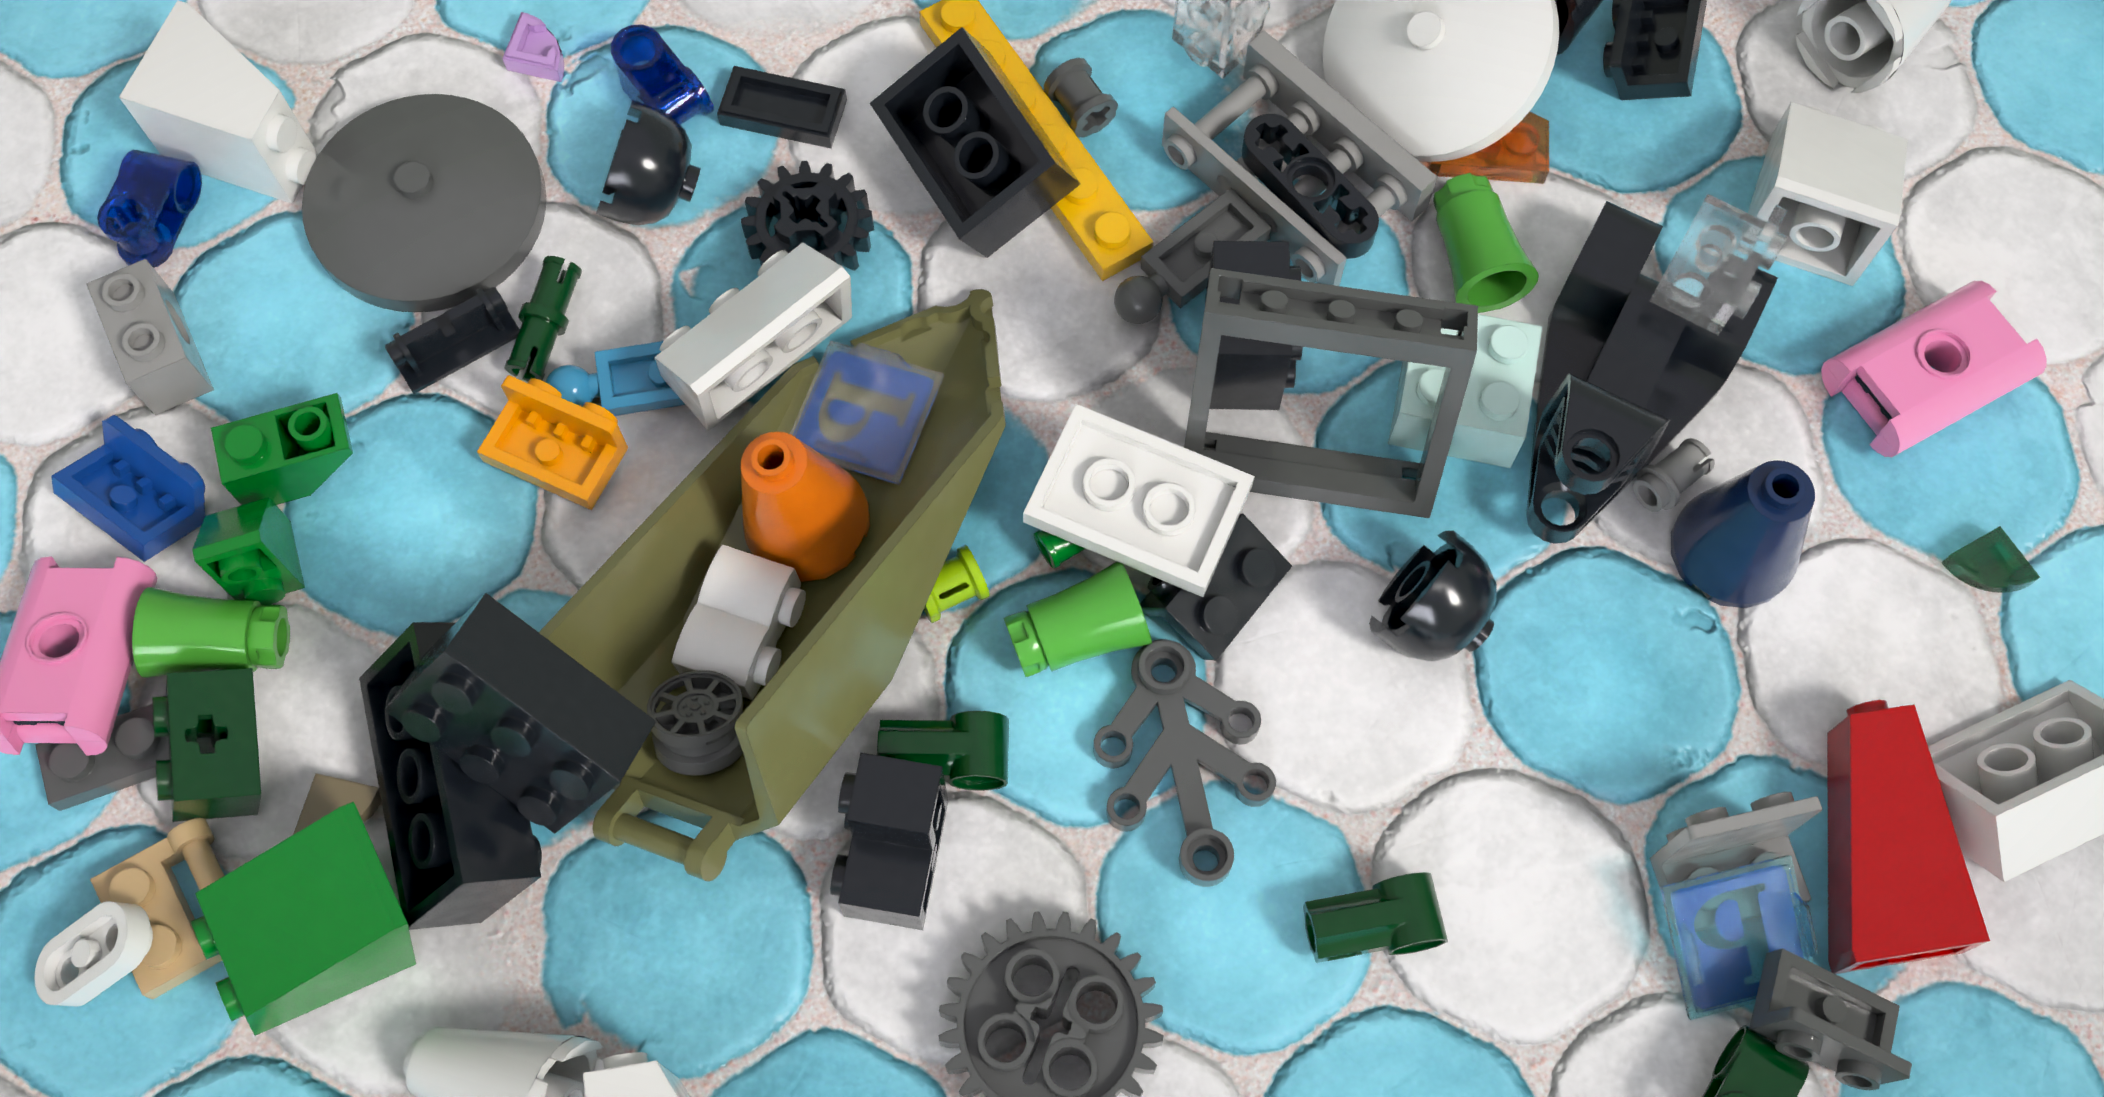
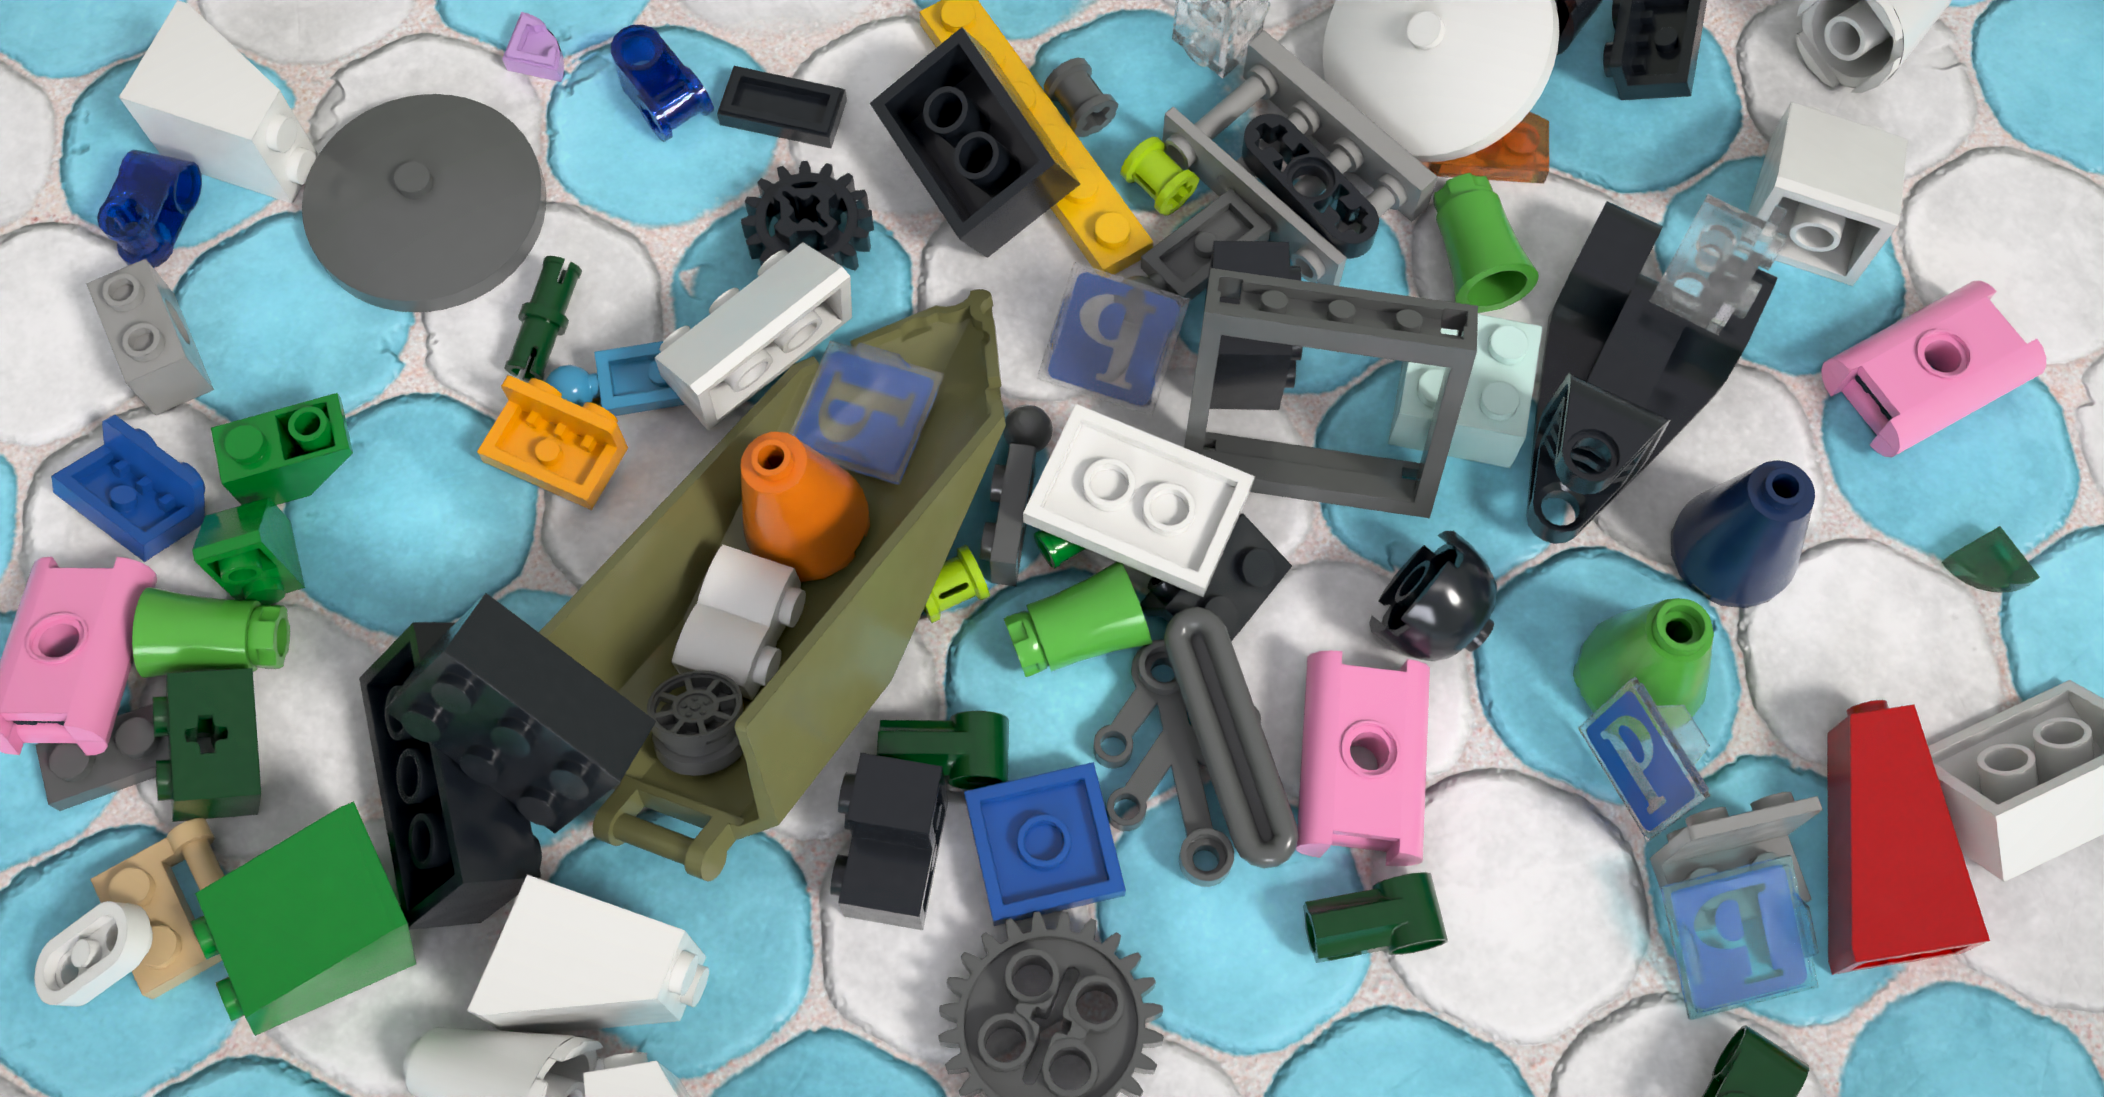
(331, 793): dark tan tile -> none
(453, 339): black hinge -> none
(585, 966): none -> white slope
(649, 168): black cylinder -> none
(1026, 432): none -> dark grey plate
(1044, 843): none -> blue plate
(1113, 338): none -> clear piece
(1159, 176): none -> lime bush
(1231, 738): none -> dark grey piece
(1336, 796): none -> bright pink piece
(1648, 756): none -> piece
(1657, 643): none -> bright green cone
(1662, 484): light grey pin -> none
(1827, 1021): dark grey bracket -> none

